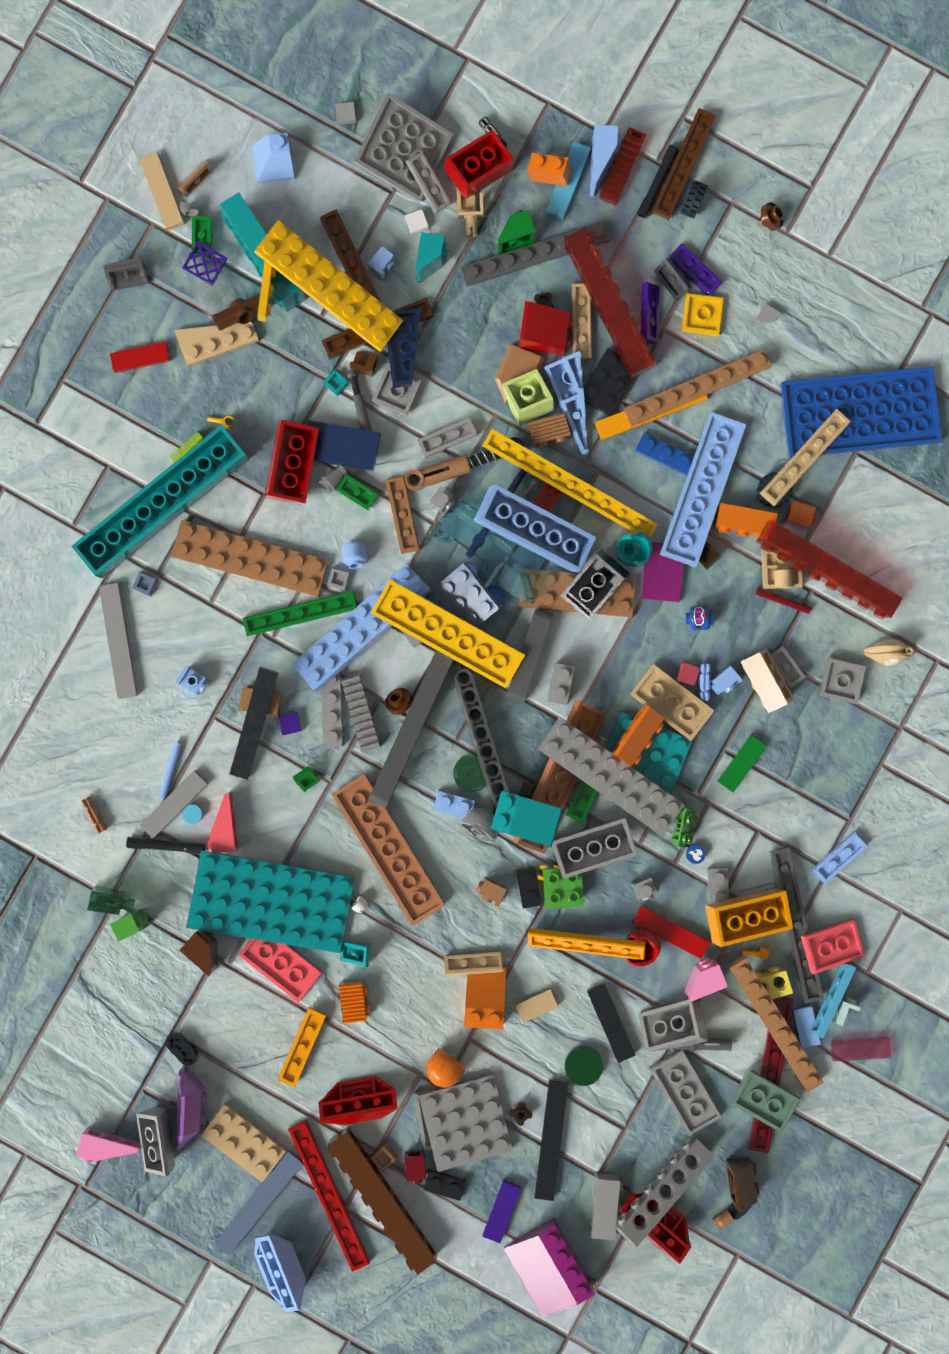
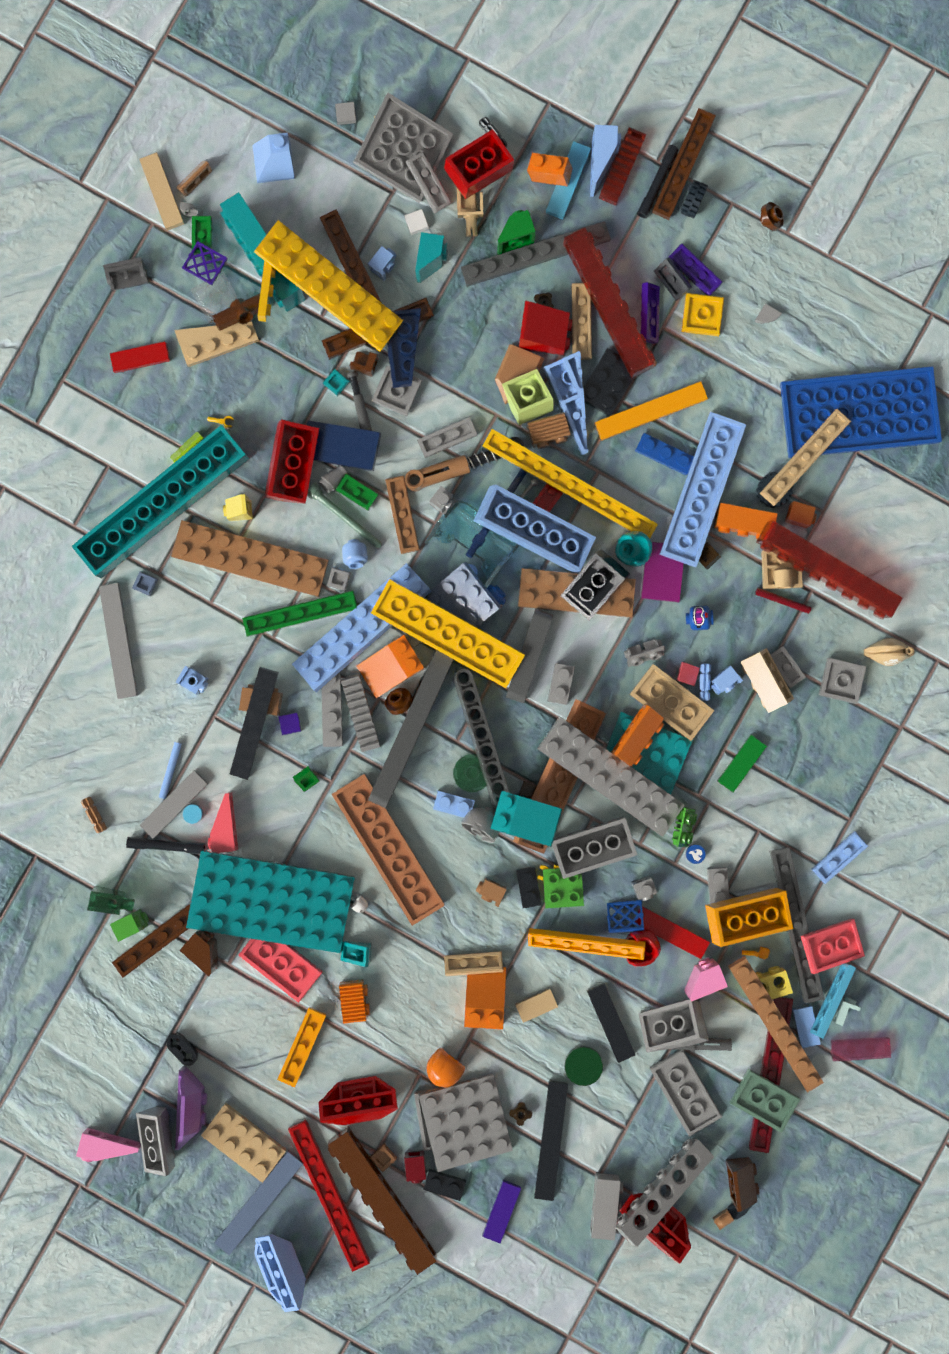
(152, 943): none -> reddish brown tile
(238, 508): none -> light yellow slope
(315, 493): none -> sand green piece
(390, 666): none -> slope
(516, 582): clear light blue slope -> none
(550, 1269): slope -> none
(581, 802): green plate -> none
(628, 928): none -> blue window
(636, 656): none -> light grey hinge
(697, 388): medium nougat plate -> none

